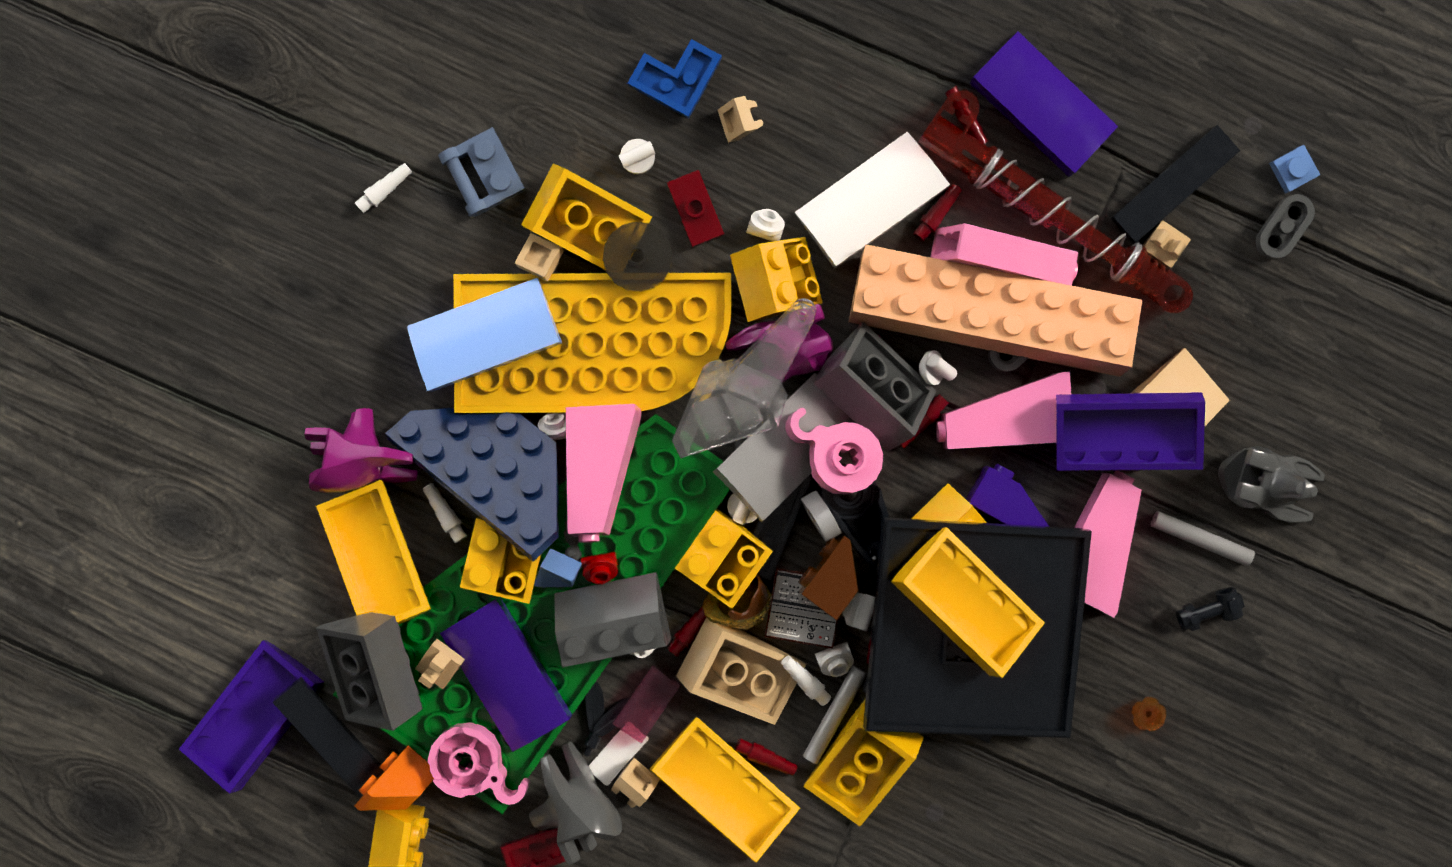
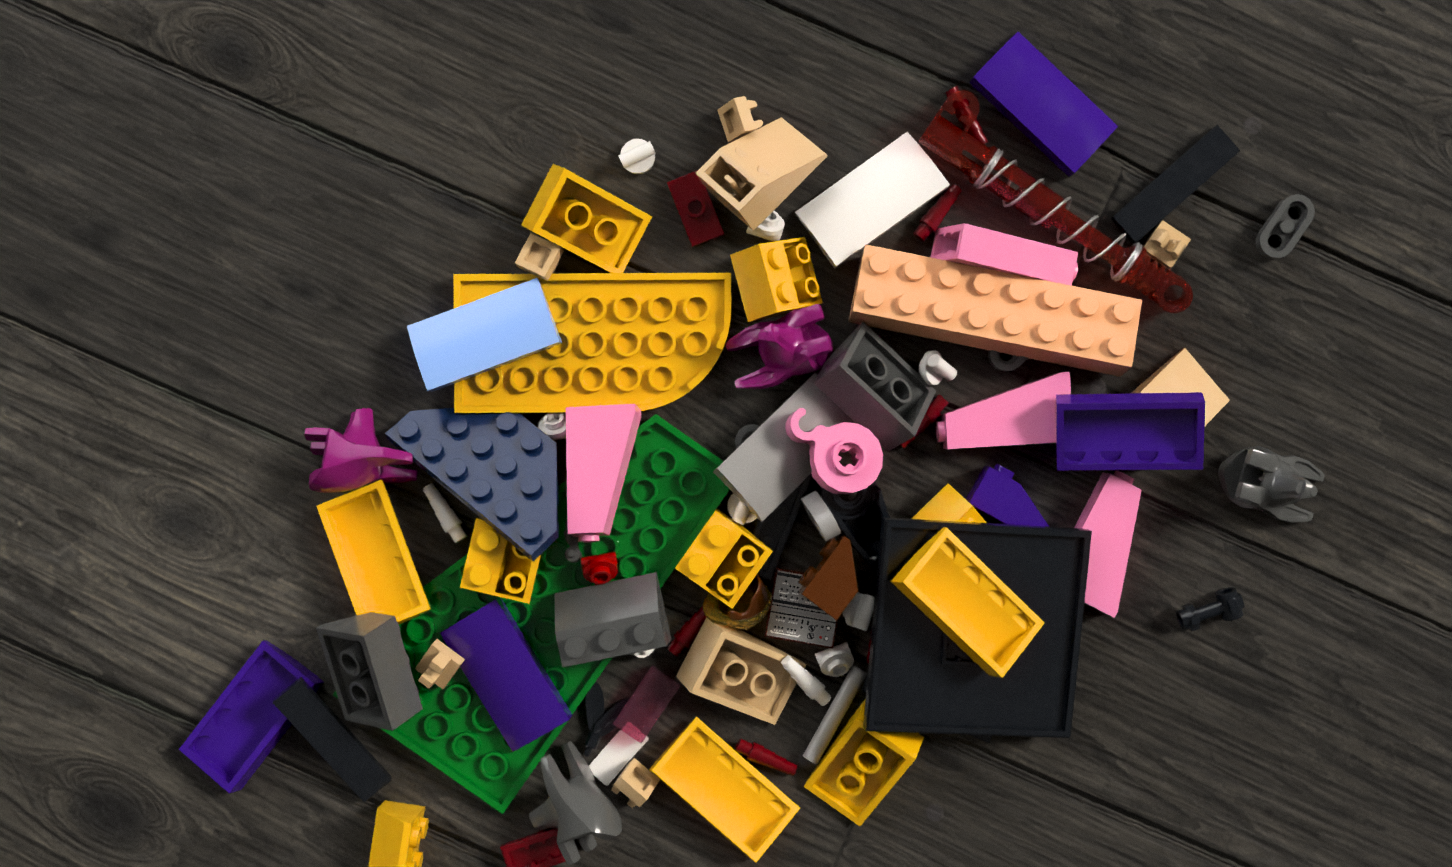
(383, 187): white animal -> none
(399, 785): orange slope -> none
(486, 768): bright pink piece -> none
(492, 167): sand blue plate -> none
(557, 570): medium blue slope -> none
(644, 274): clear smoke plate -> none
(678, 87): blue plate -> none
(744, 394): clear slope -> none
(760, 170): none -> tan slope
(1150, 723): clear orange plate -> none
(1202, 538): light grey piece -> none
(1294, 169): medium blue plate -> none

